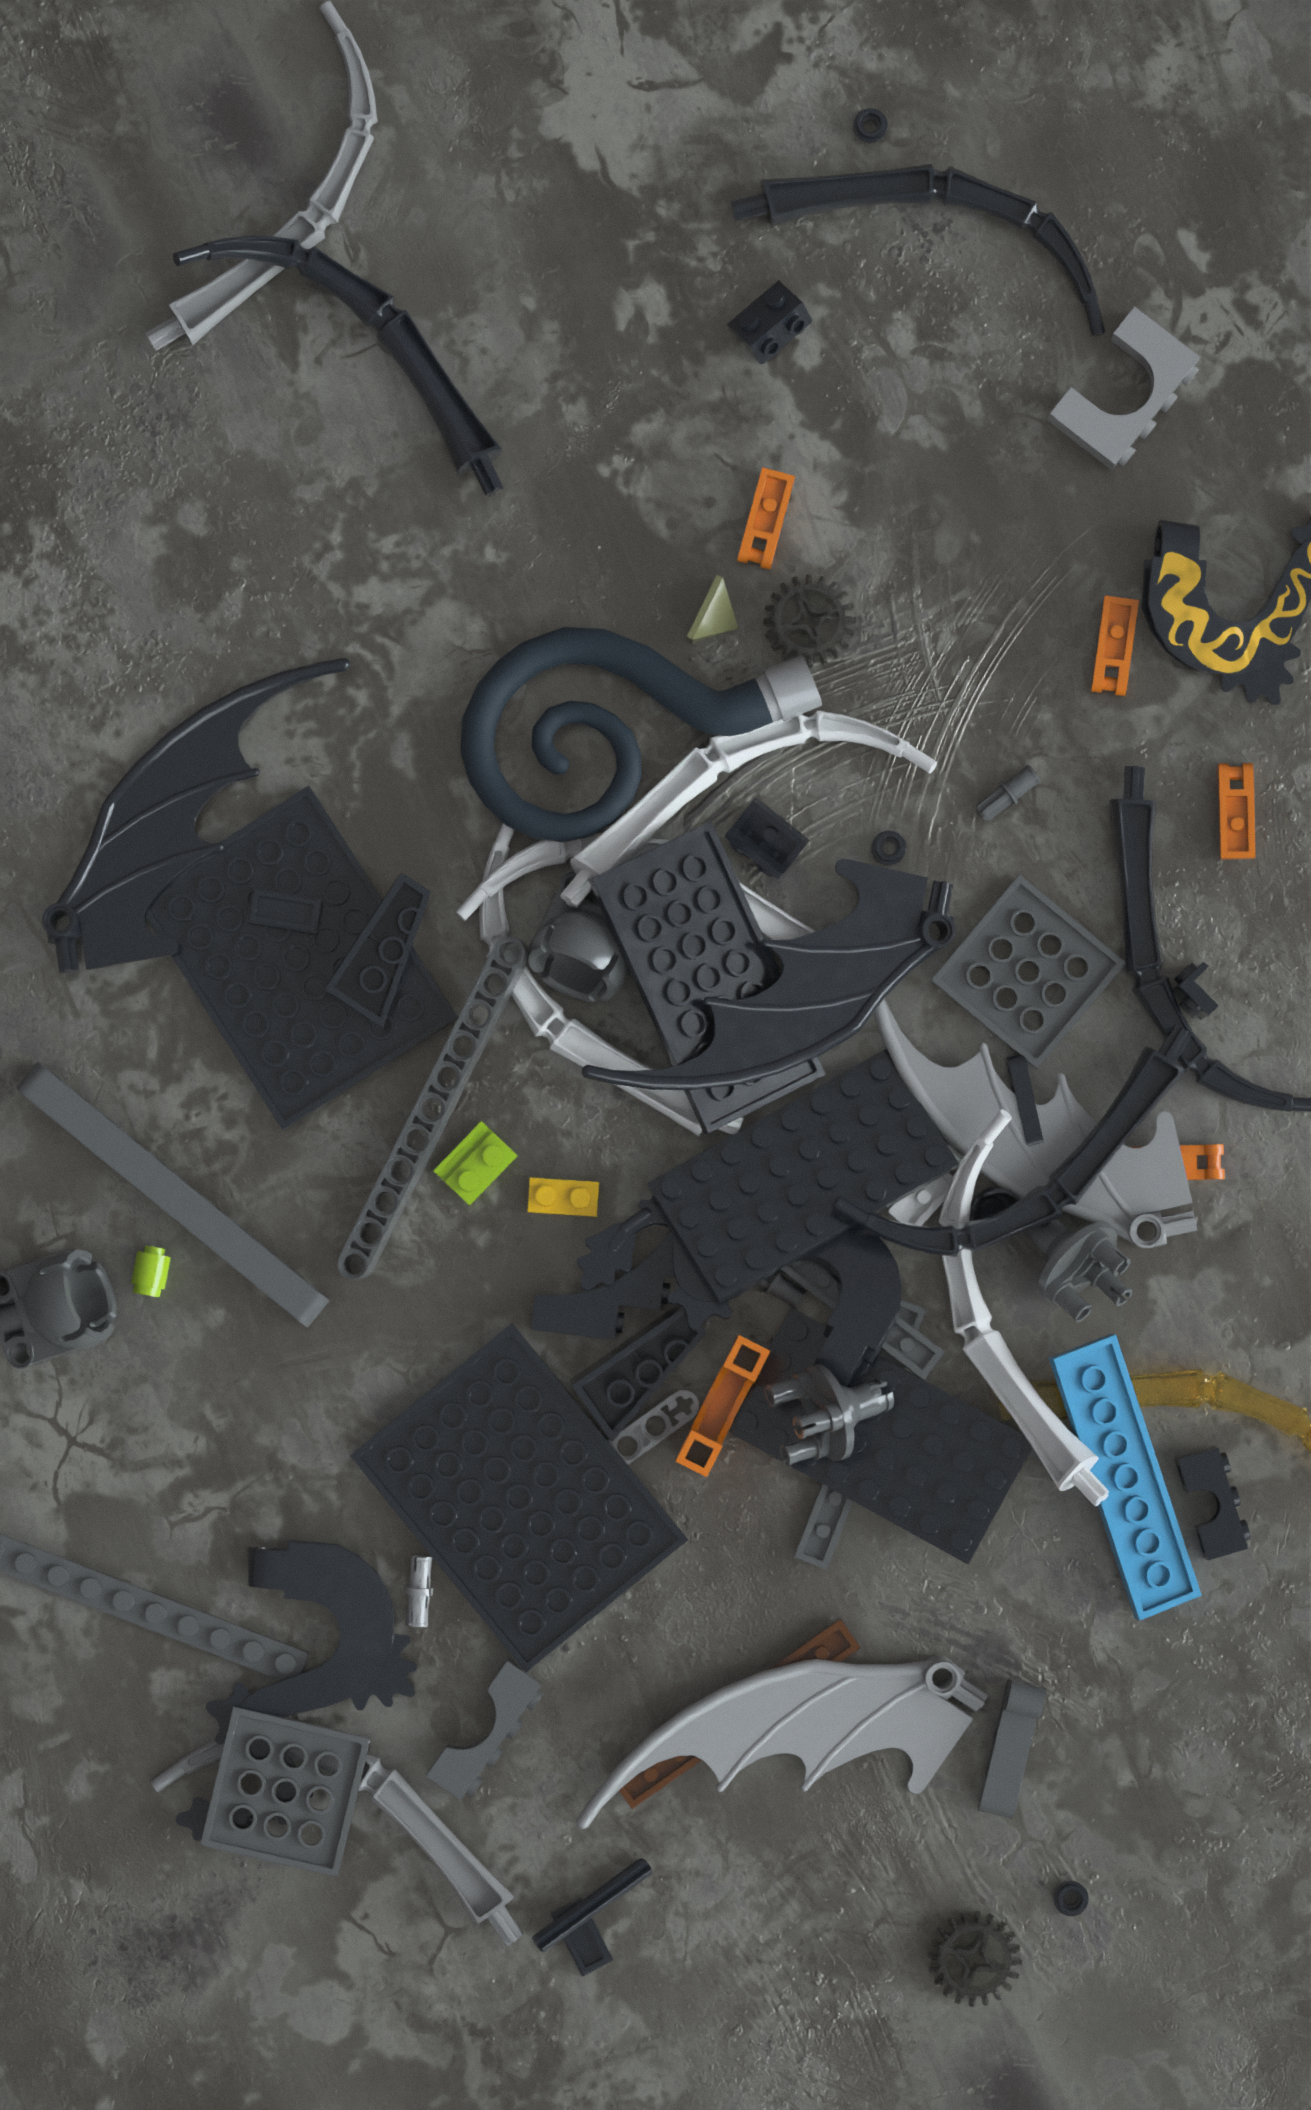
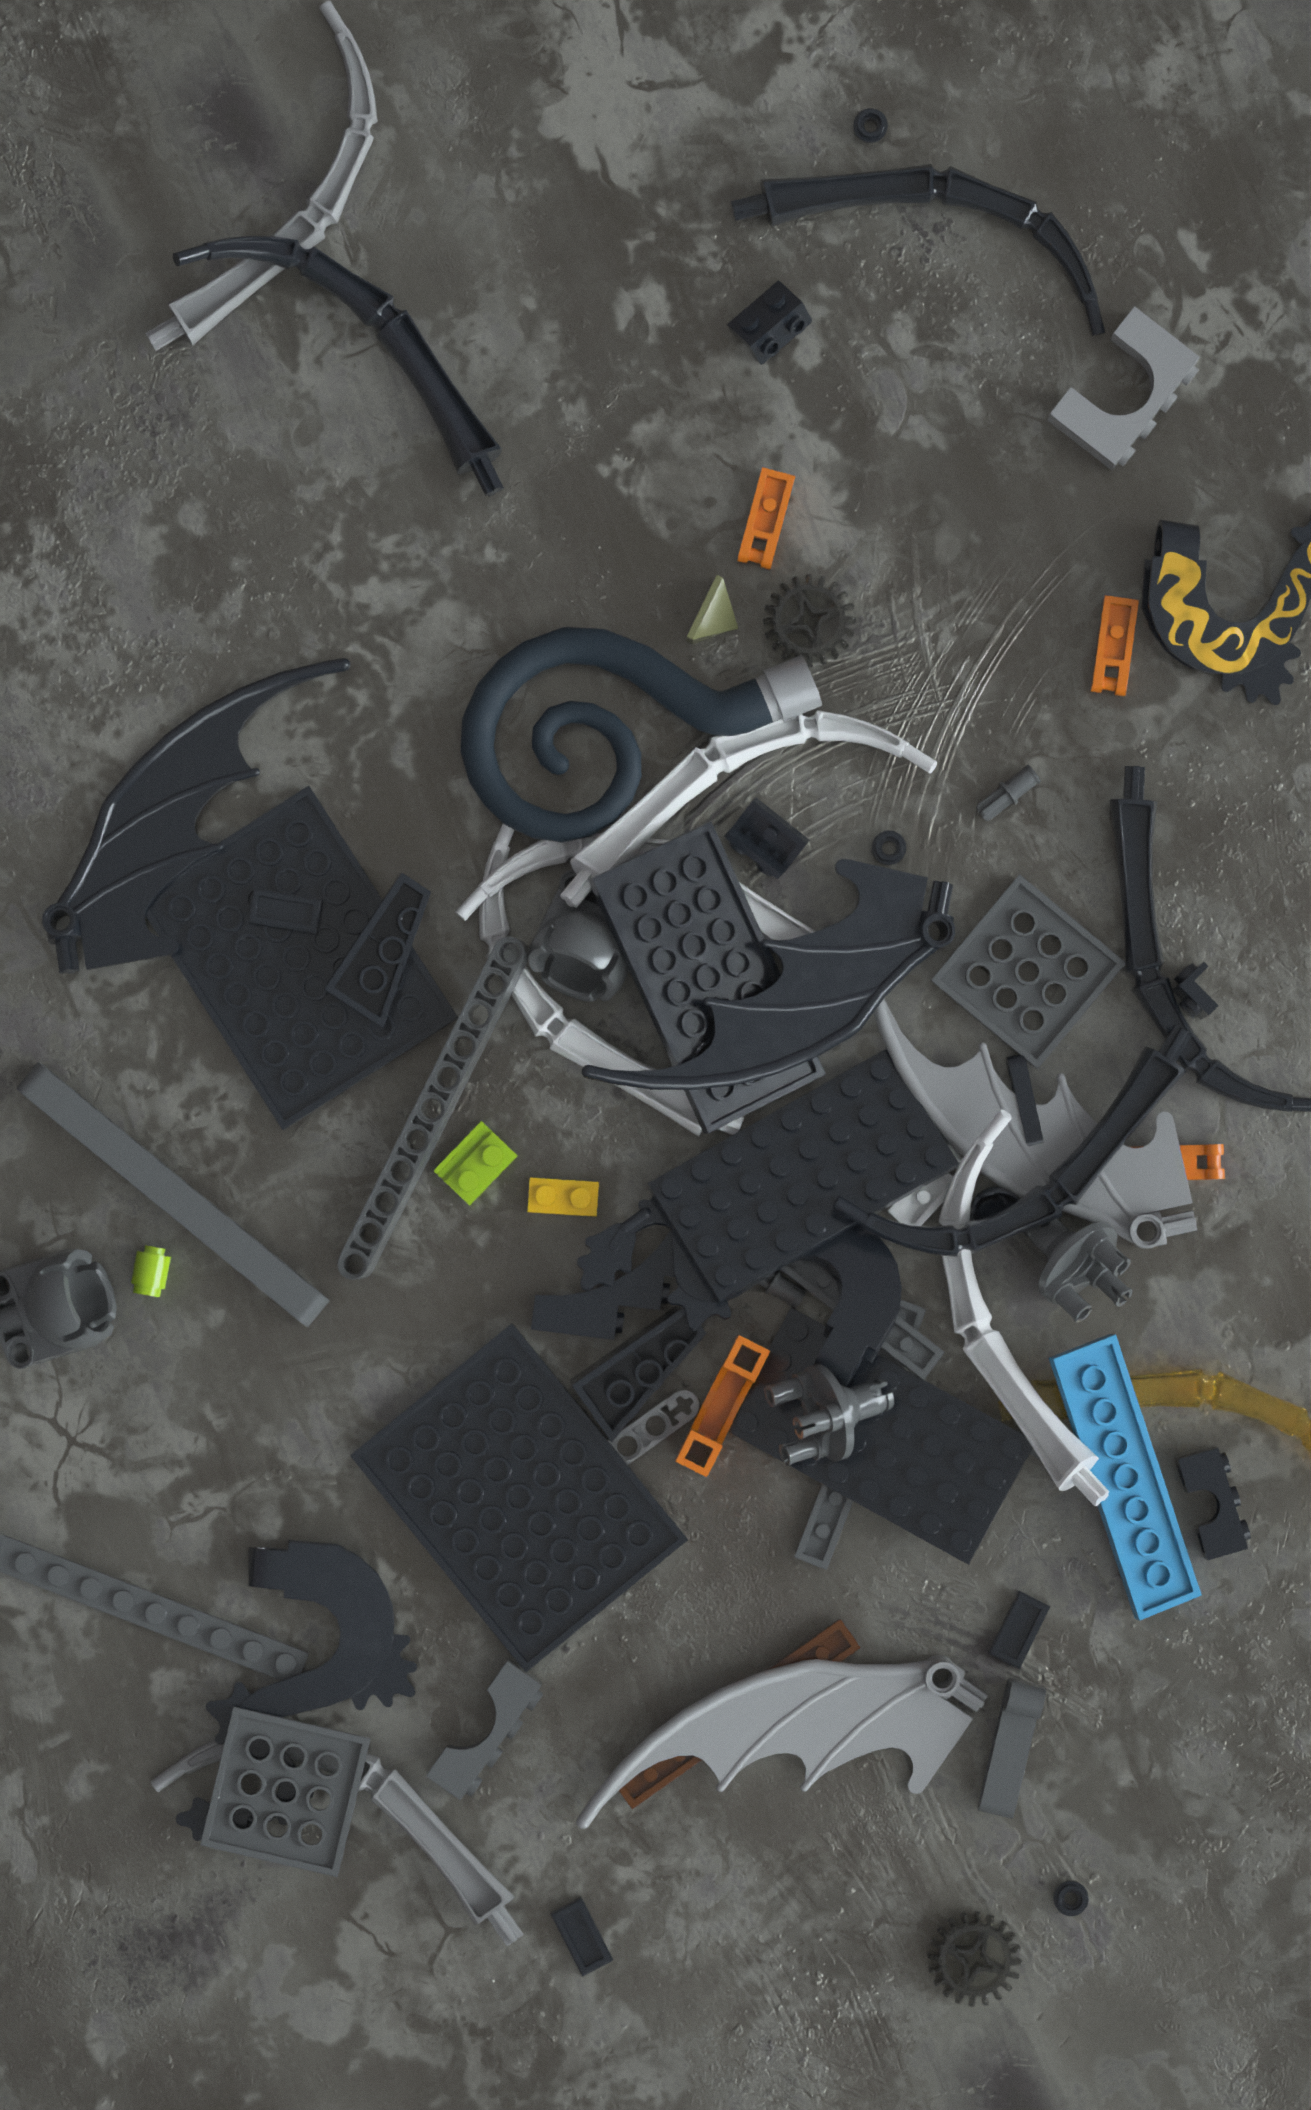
(419, 1590): light grey pin -> none
(592, 1905): black axle -> none
(1019, 1629): none -> black tile
(1236, 812): orange plate -> none

